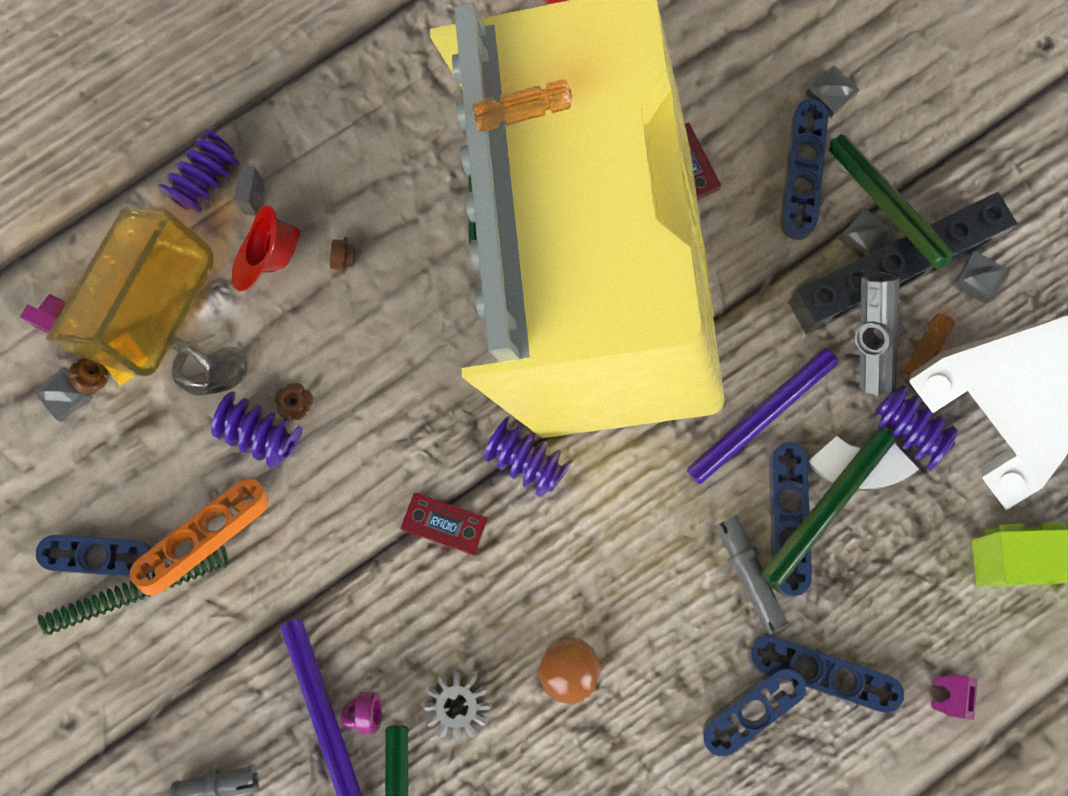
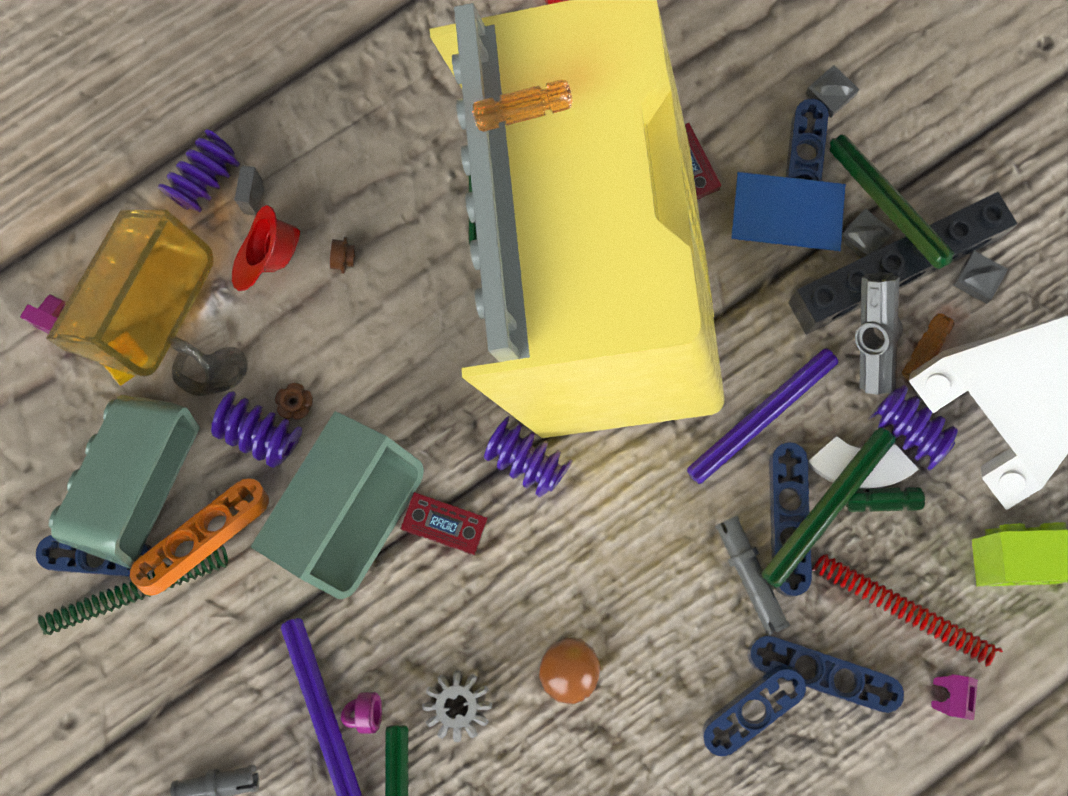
(60, 396): dark grey tile -> none
(87, 376): reddish brown plate -> none
(124, 478): none -> sand green windscreen
(340, 506): none -> sand green windscreen
(788, 211): none -> blue sticker
(887, 499): none -> dark green axle
(960, 643): none -> red piece

